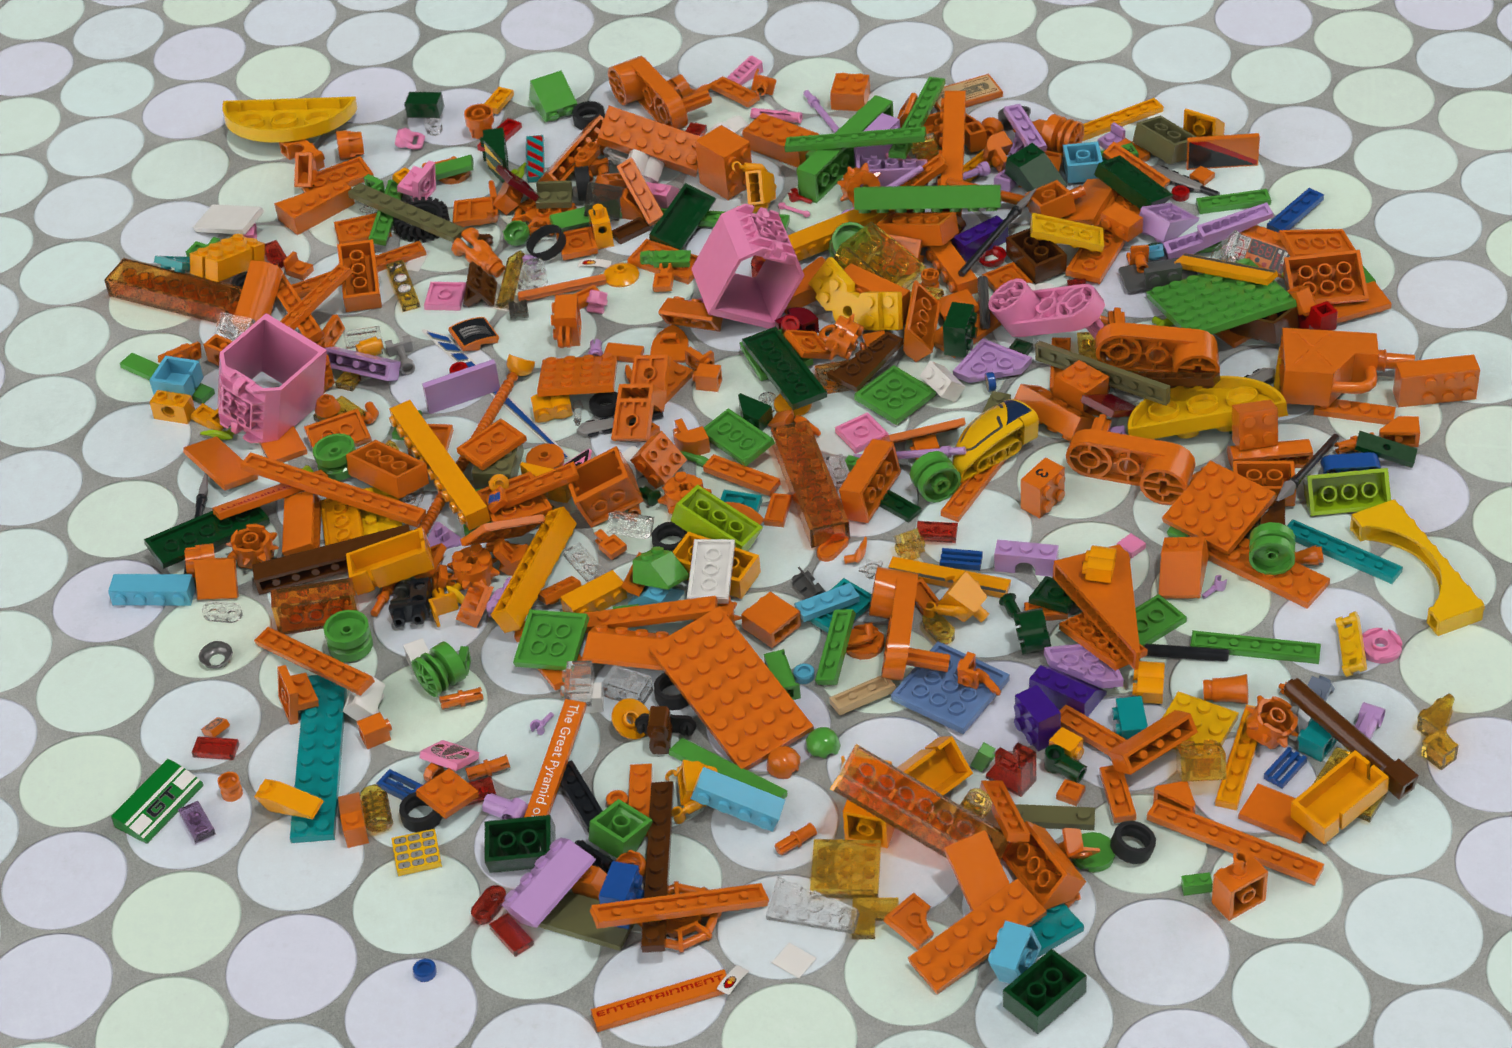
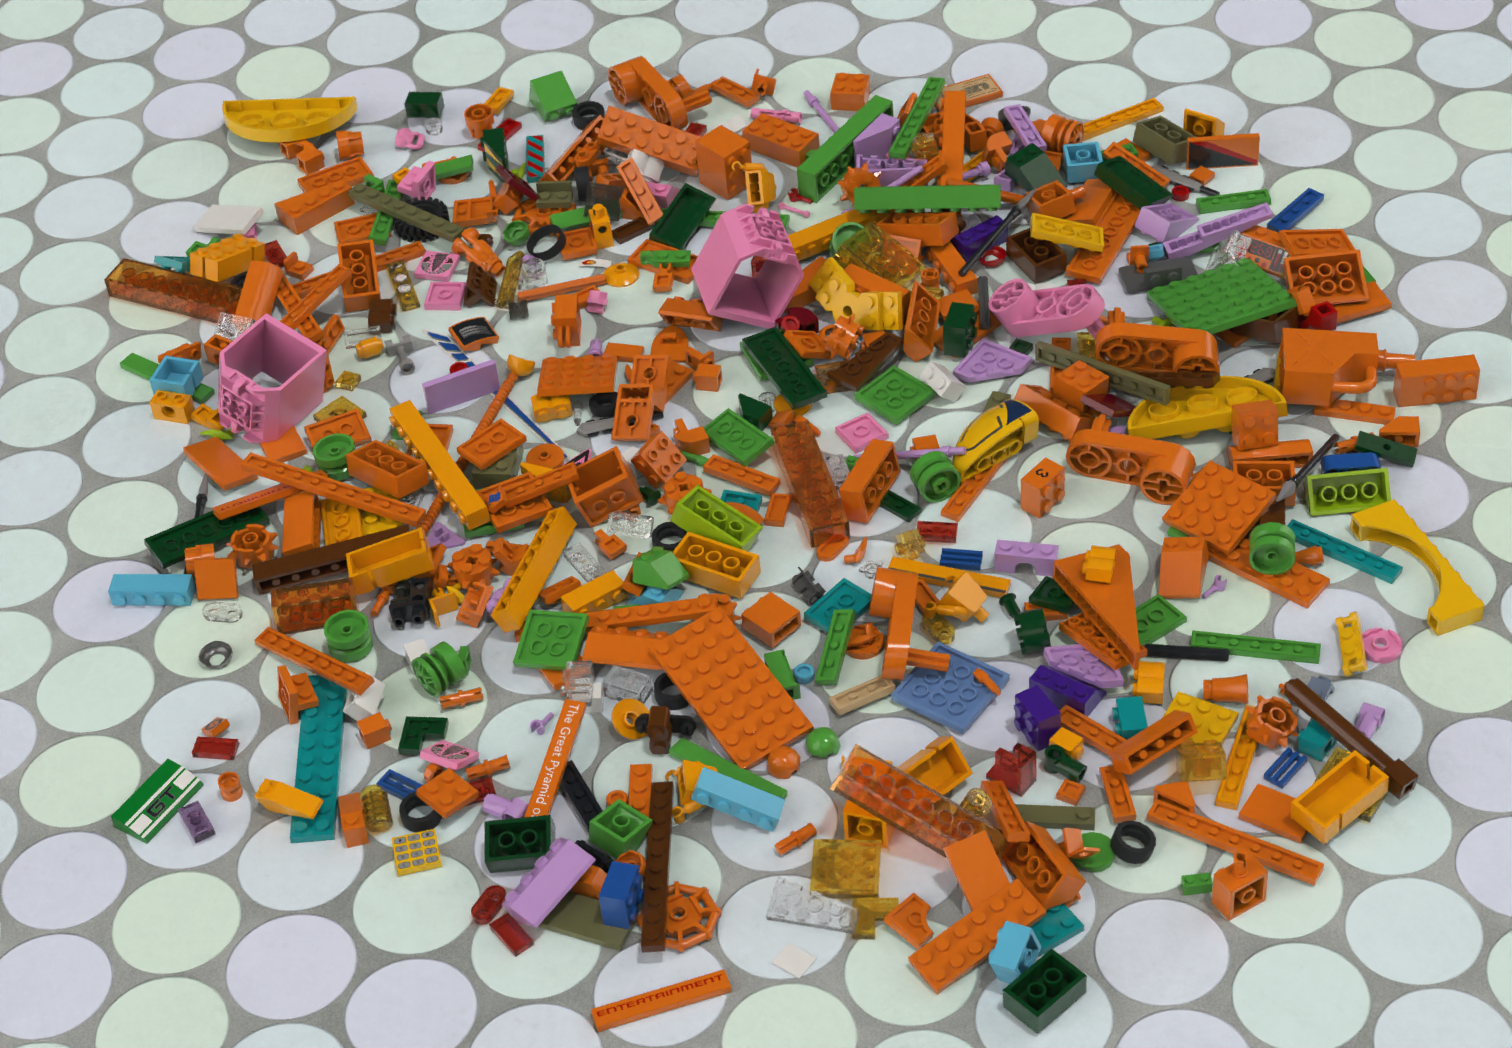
(304, 169): orange slope -> none
(327, 406): orange cone -> none
(363, 364): lavender brick -> none
(371, 414): orange arm -> none
(382, 314): none -> reddish brown brick
(418, 729): none -> dark green plate
(424, 970): blue tile -> none
(437, 266): none -> bright pink tile
(498, 480): light orange plate -> none
(506, 529): orange tile -> none
(679, 905): orange plate -> none
(711, 569): white tile -> none
(732, 979): white sticker -> none
(746, 70): bright pink slope -> none
(827, 602): medium azure plate -> none
(855, 139): bright green tile -> none
(925, 431): orange tile -> none
(966, 671): orange bracket -> none
(983, 757): bright green piece -> none
(990, 381): blue tile -> none
(1004, 274): orange tile -> none
(1116, 135): lavender bracket -> none
(1121, 222): orange brick -> none
(1132, 545): bright pink tile -> none
(1227, 269): light orange tile -> none
(1433, 723): clear yellow arch -> none

